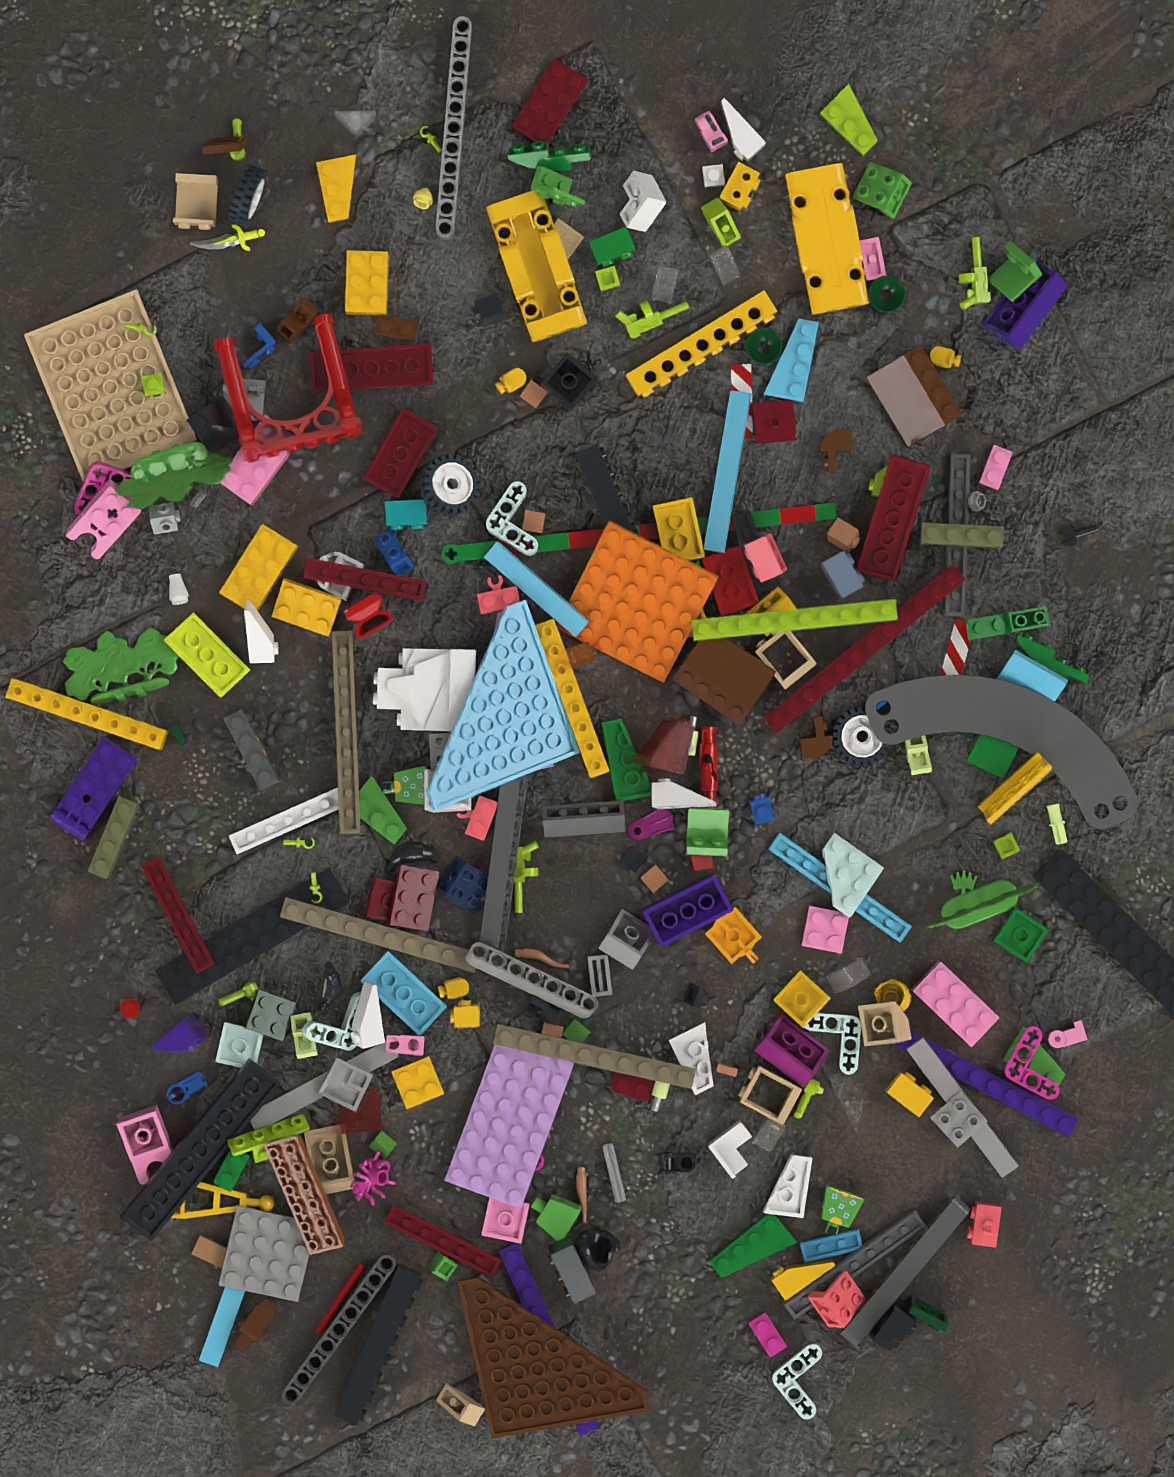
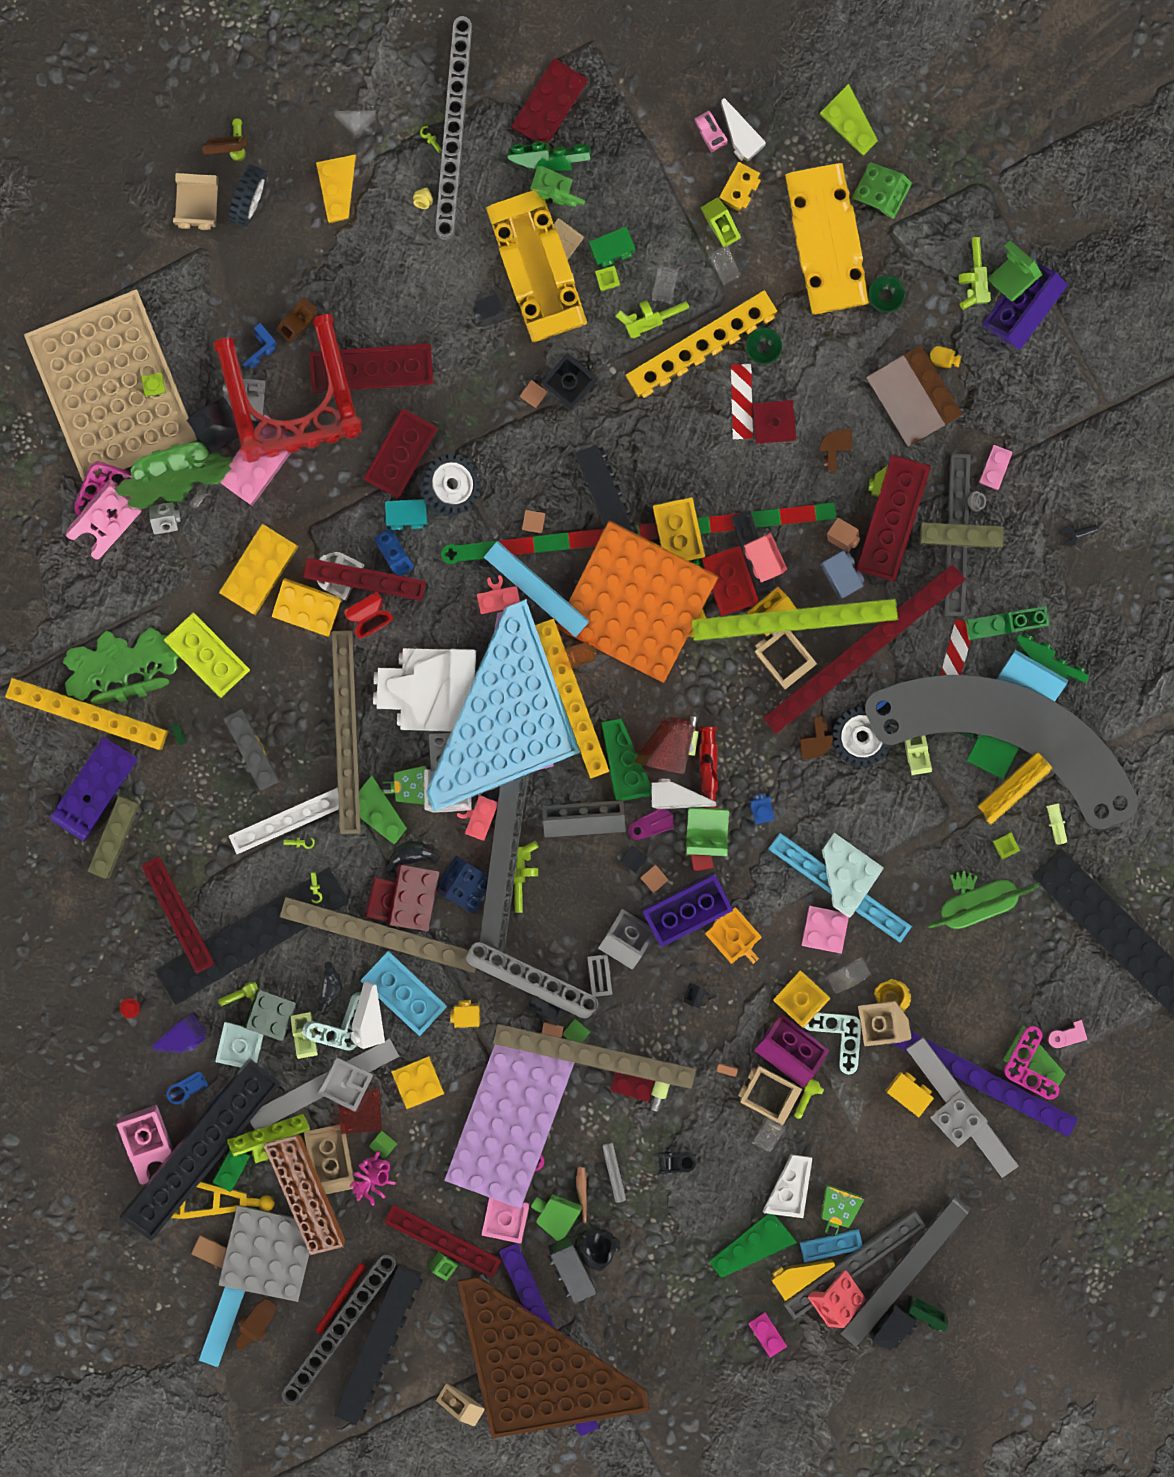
(139, 327): lime hand -> none
(177, 590): white cone -> none
(229, 240): piece -> none
(259, 637): white slope -> none
(367, 283): yellow brick -> none
(396, 328): reddish brown plate -> none
(405, 1044): bright pink leg -> none
(454, 988): yellow arm -> none
(506, 526): light aqua beam -> none
(511, 380): yellow arm -> none
(535, 954): nougat animal -> none
(644, 202): white panel -> none
(693, 1052): white wing -> none
(713, 176): white plate -> none
(724, 677): reddish brown slope -> none
(725, 1147): white panel -> none
(727, 471): medium azure tile -> none
(790, 1382): light aqua beam -> none
(793, 368): medium azure wing -> none
(872, 259): bright pink plate -> none
(955, 1003): bright pink brick -> none
(984, 1224): coral brick -> none
(1020, 934): green tile -> none

